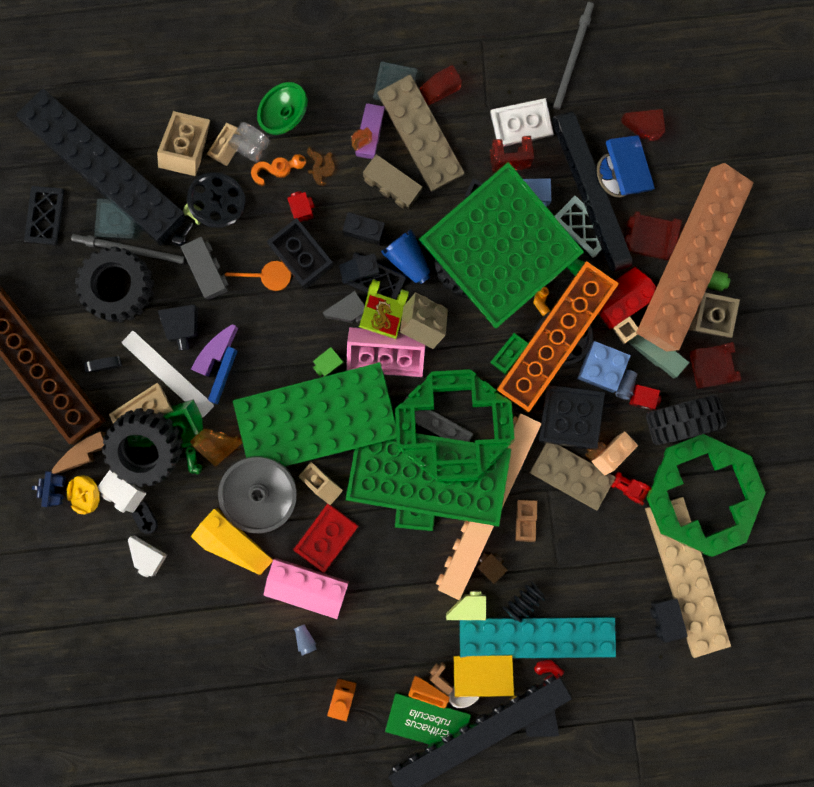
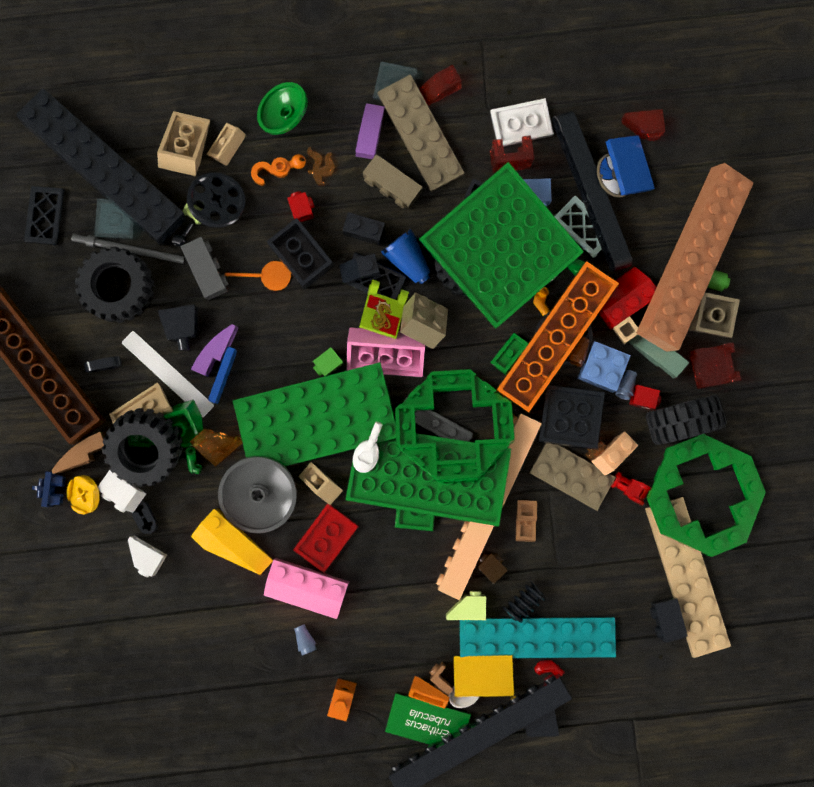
(249, 141): clear wheel -> none
(346, 310): dark grey slope -> none
(361, 138): clear orange plate -> none
(367, 452): none -> white piece
(579, 353): none -> reddish brown cone
(584, 22): dark grey bar -> none
(652, 236): clear red panel -> none

